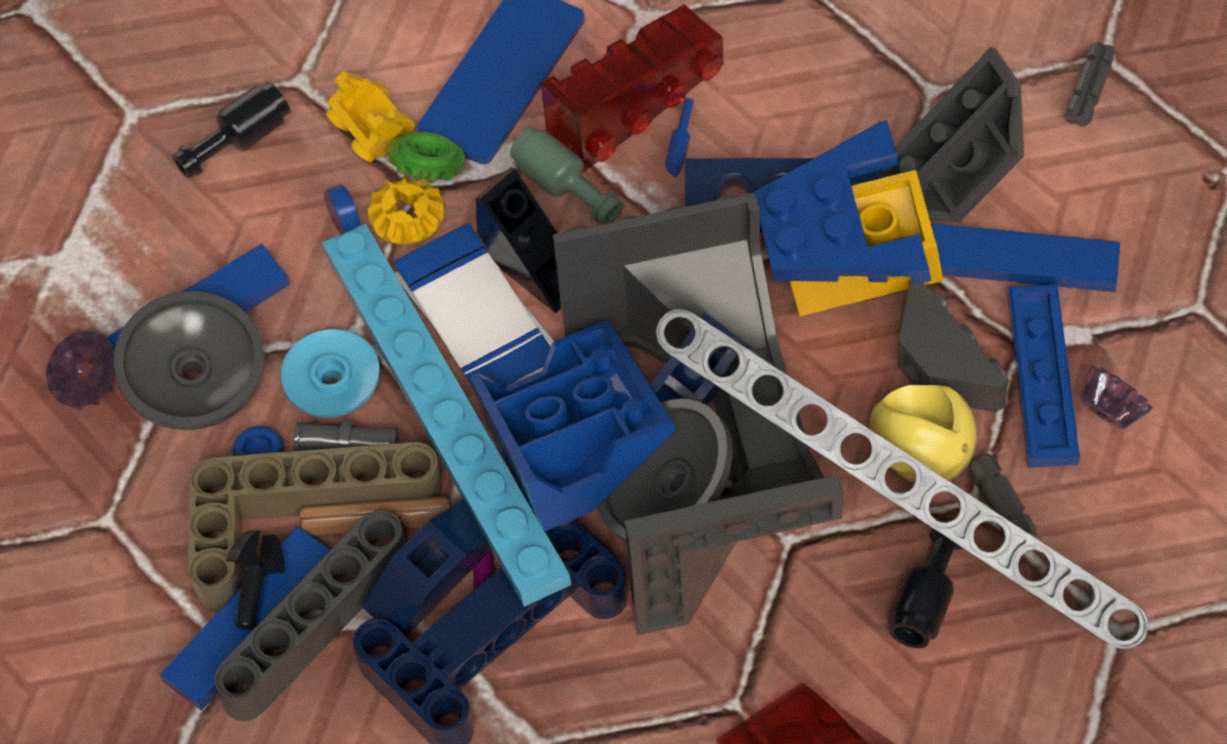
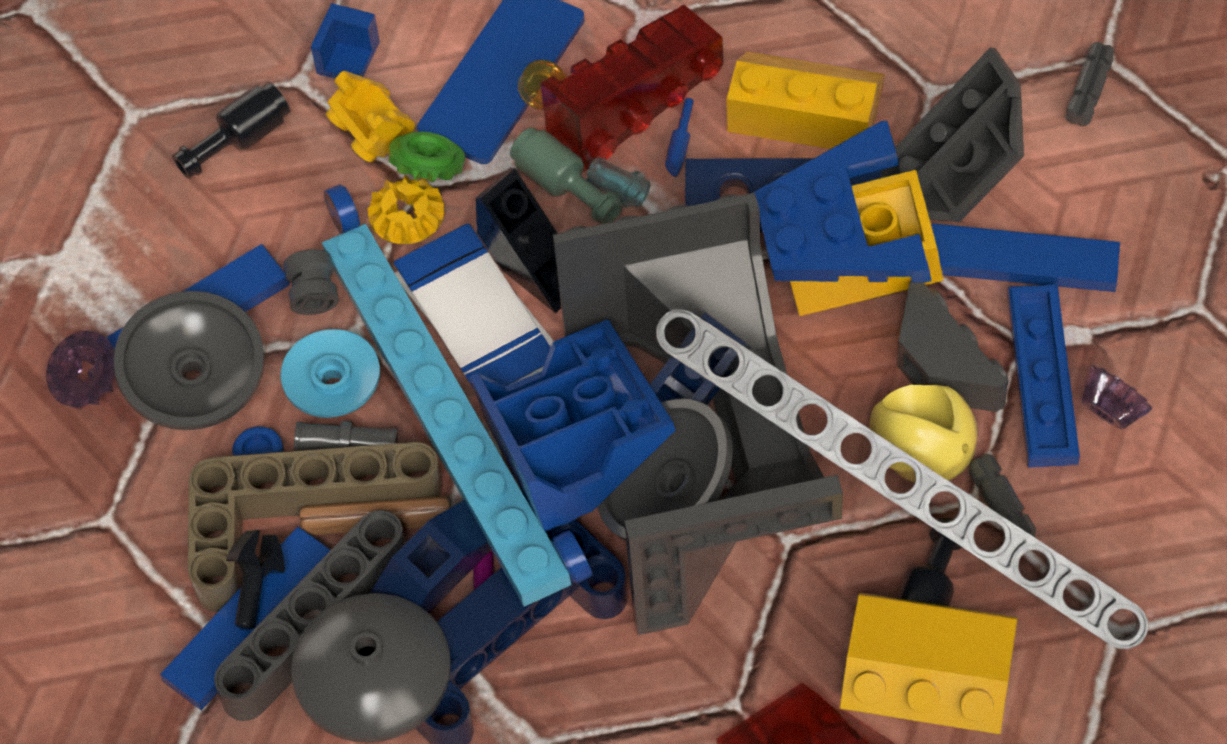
(311, 283): none -> dark grey wheel
(345, 42): none -> blue panel
(376, 693): none -> dark grey dish
(530, 81): none -> clear yellow tile
(572, 556): none -> blue tile
(628, 186): none -> clear light blue pin
(801, 100): none -> yellow slope
(928, 663): none -> yellow slope

